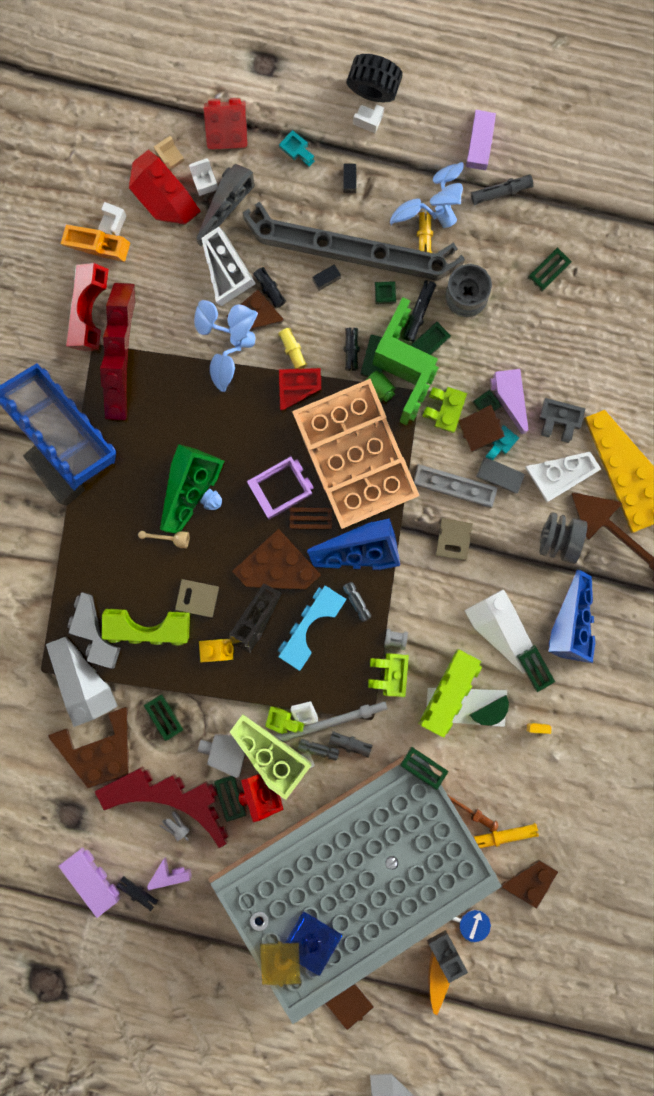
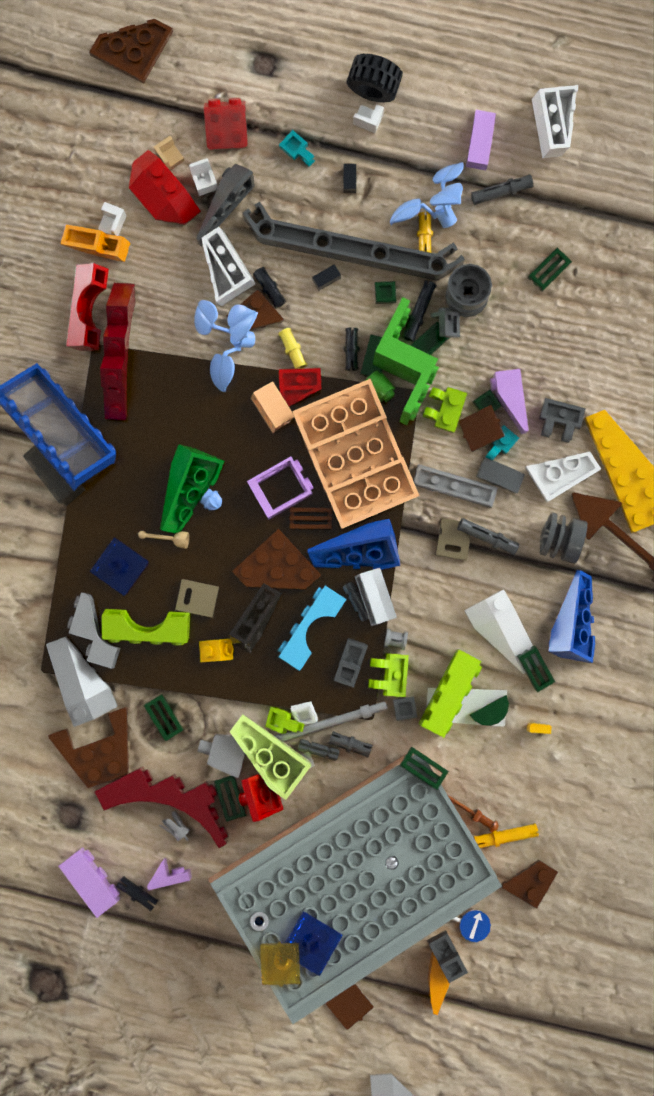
(119, 566): none -> clear blue tile
(133, 48): none -> reddish brown plate
(272, 407): none -> light nougat hinge
(350, 662): none -> dark grey slope
(375, 596): none -> piece
(405, 708): none -> dark grey plate
(448, 322): none -> dark grey bracket
(497, 540): none -> dark grey pin
(554, 118): none -> white wedge

